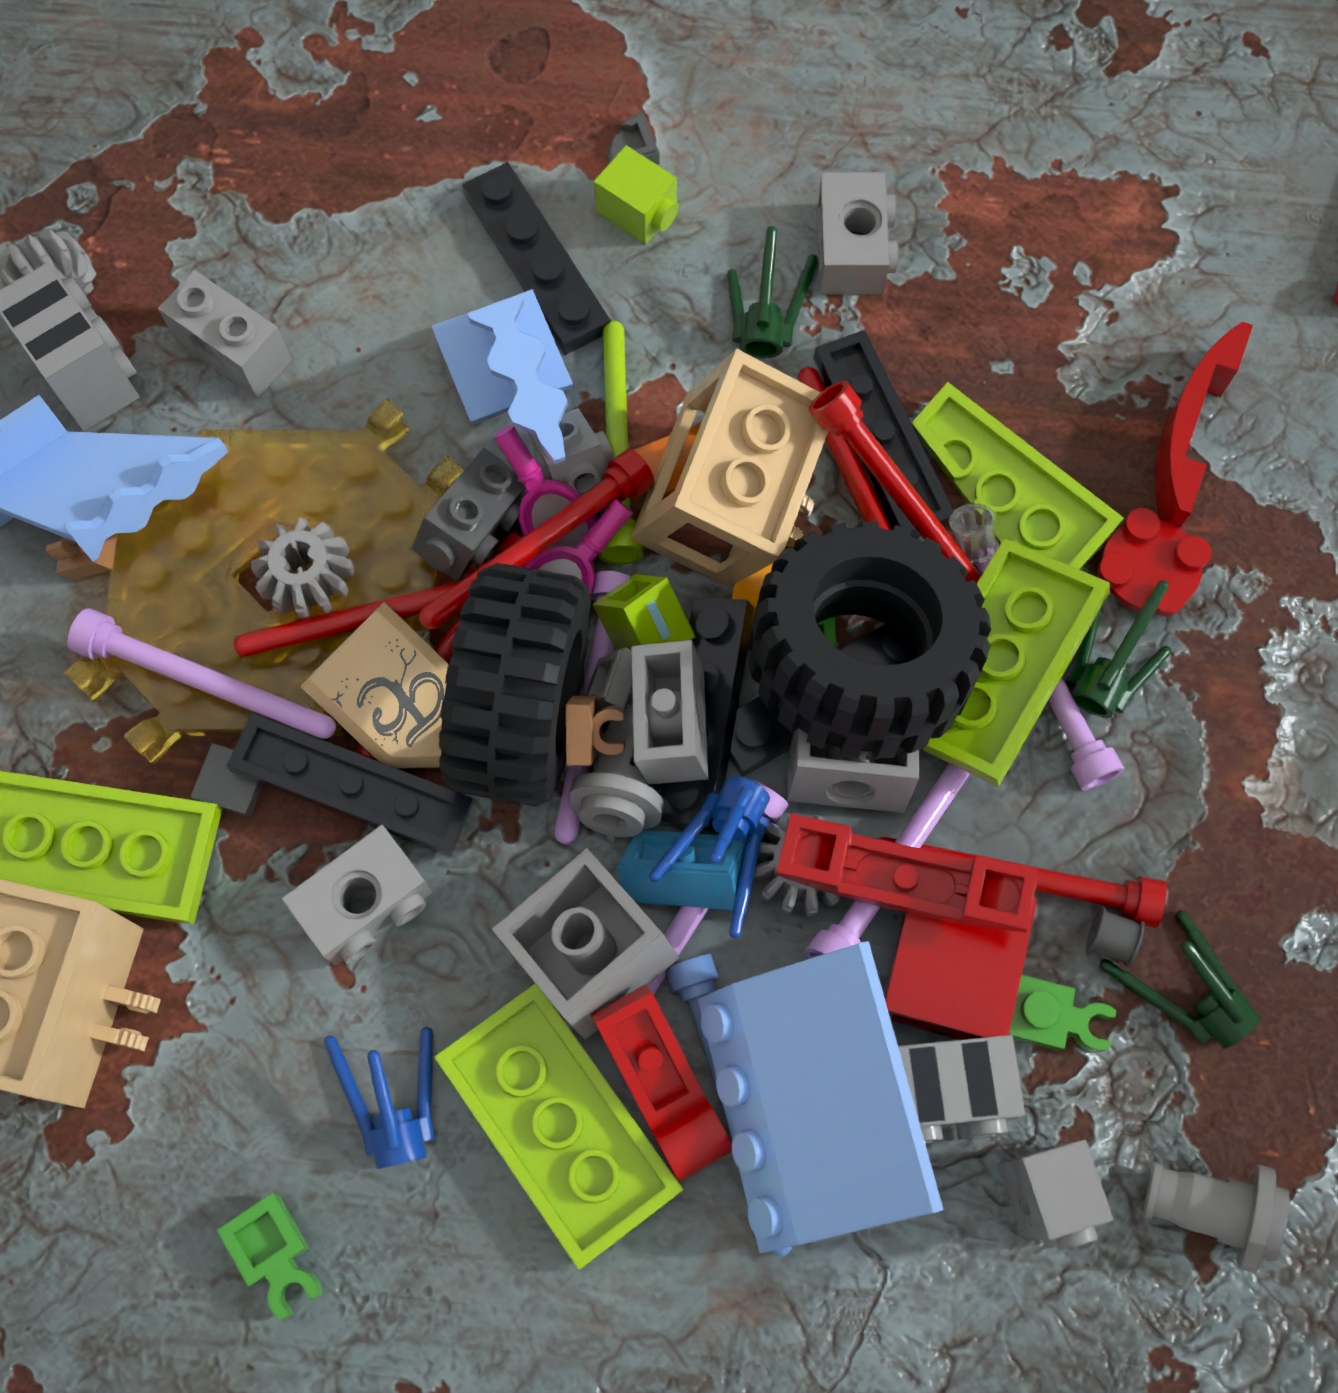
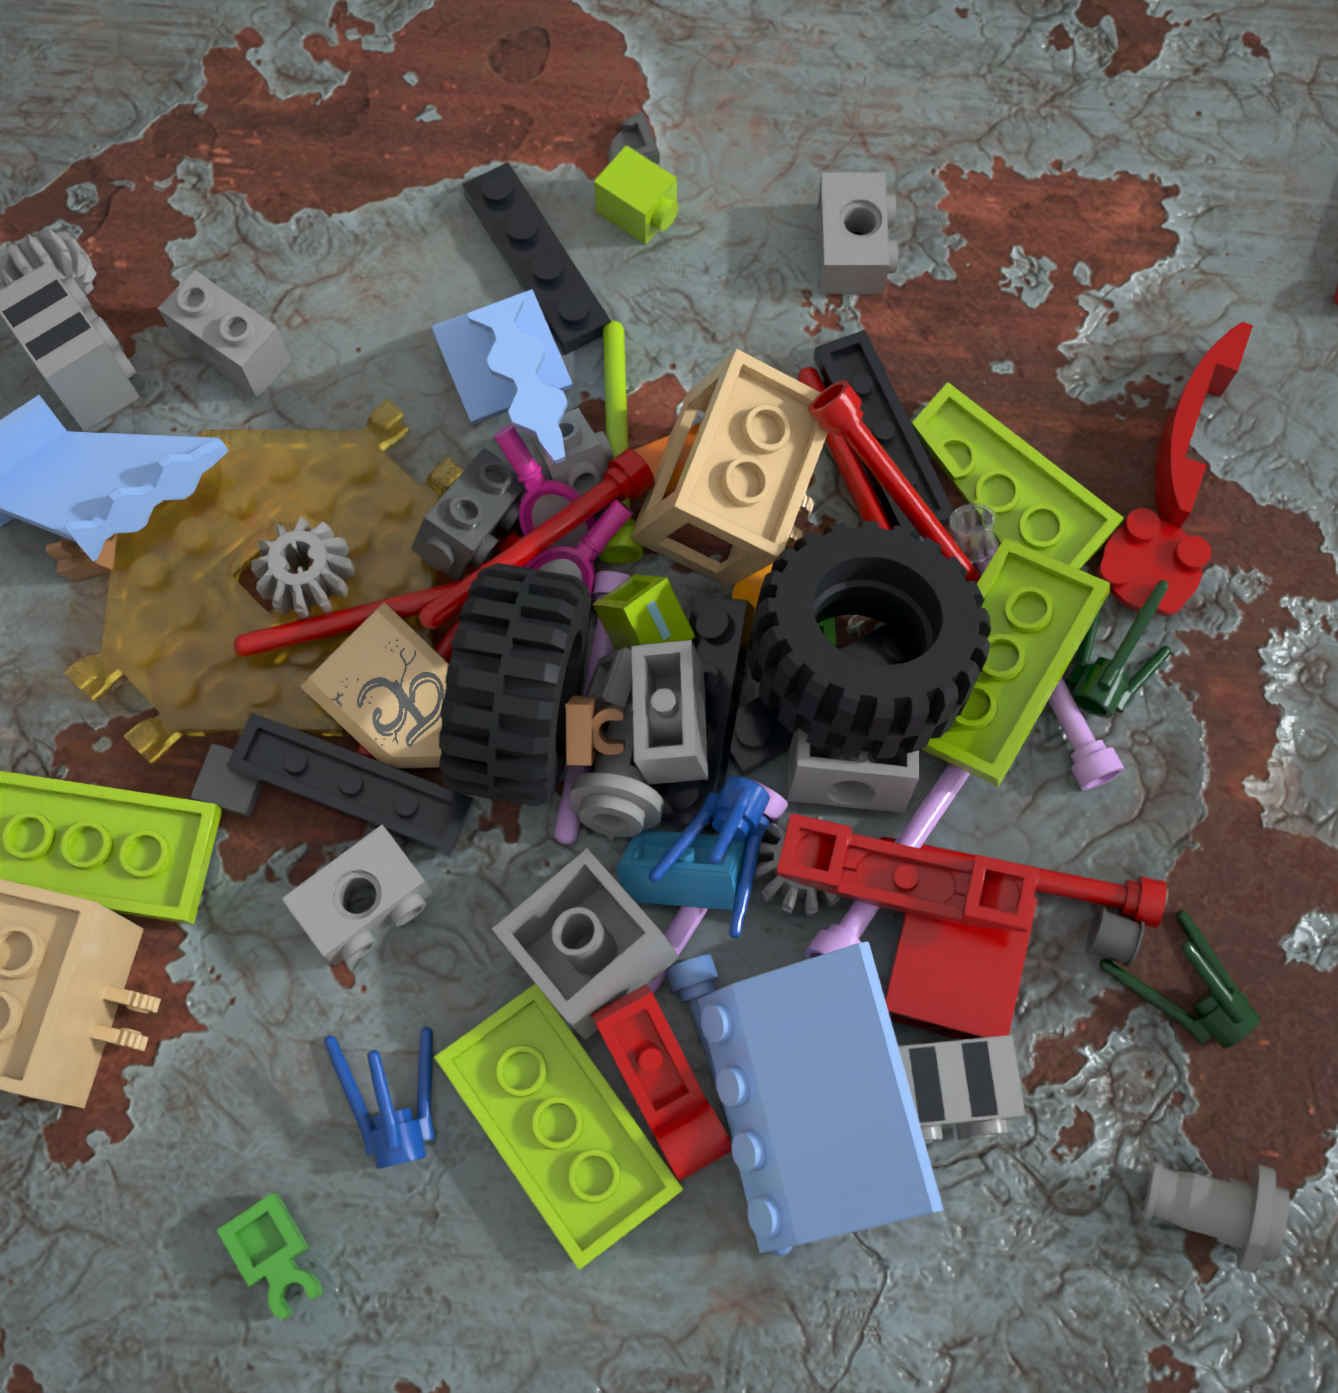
(98, 636): lavender piece -> none
(763, 328): dark green plant -> none
(1047, 1015): bright green plate -> none
(1056, 1195): light grey brick -> none

